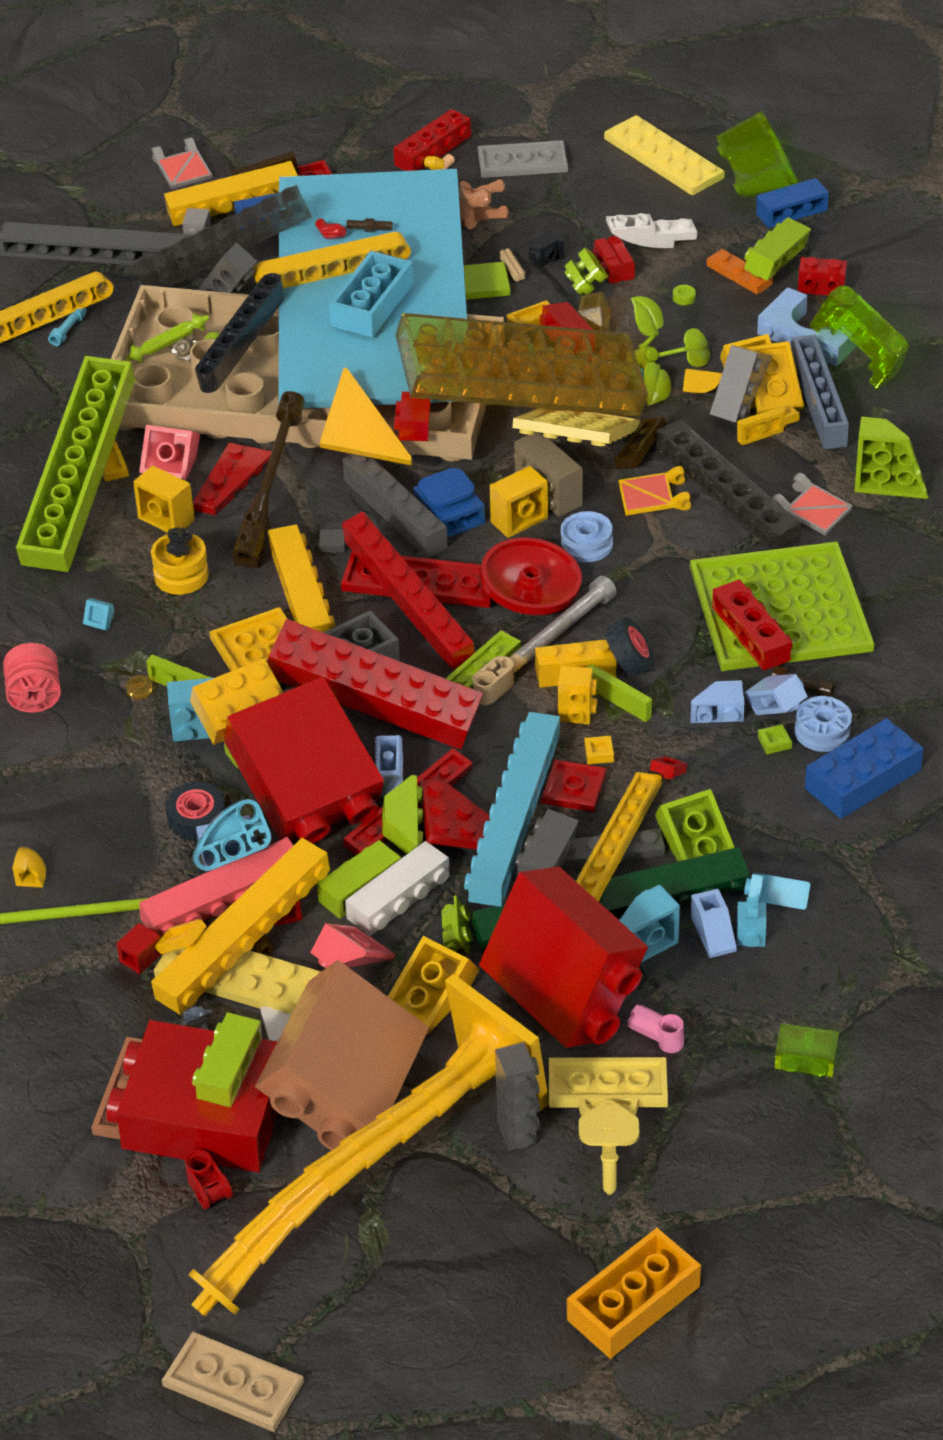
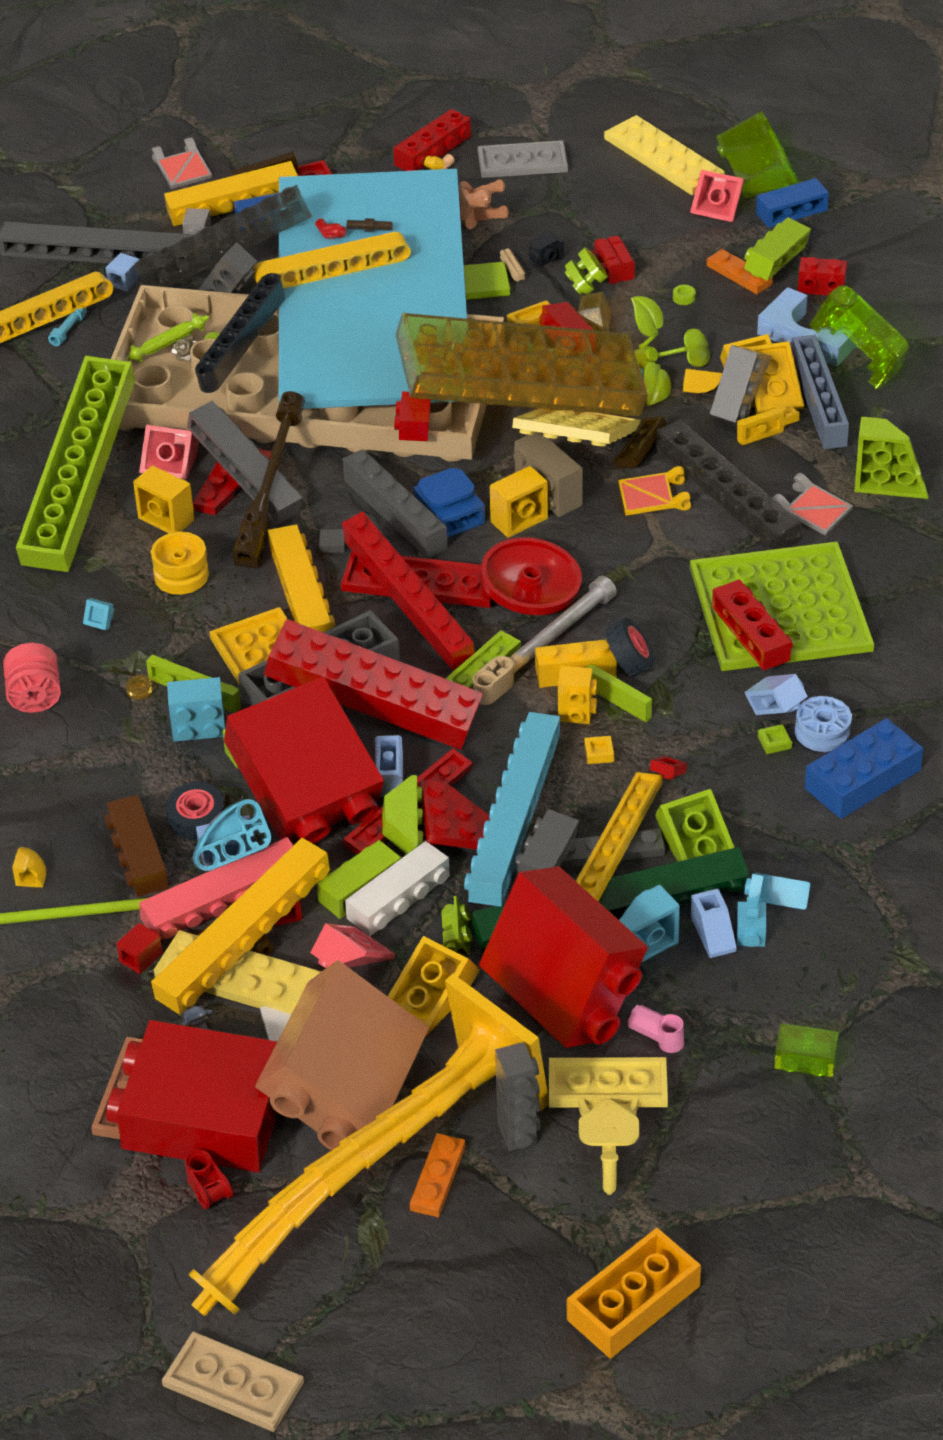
(115, 466): yellow tile -> none
(122, 272): none -> light blue brick
(136, 845): none -> reddish brown brick
(179, 541): black wheel -> none
(180, 936): yellow tile -> none
(227, 1059): lime brick -> none
(232, 693): yellow brick -> none
(242, 459): none -> dark grey brick
(358, 427): yellow tile -> none
(371, 294): medium azure brick -> none
(437, 1175): none -> orange plate
(574, 785): red tile -> none
(587, 536): light blue wheel -> none
(644, 231): white slope -> none
(717, 196): none -> coral slope
(719, 703): light blue slope -> none
(822, 688): dark brown bar -> none

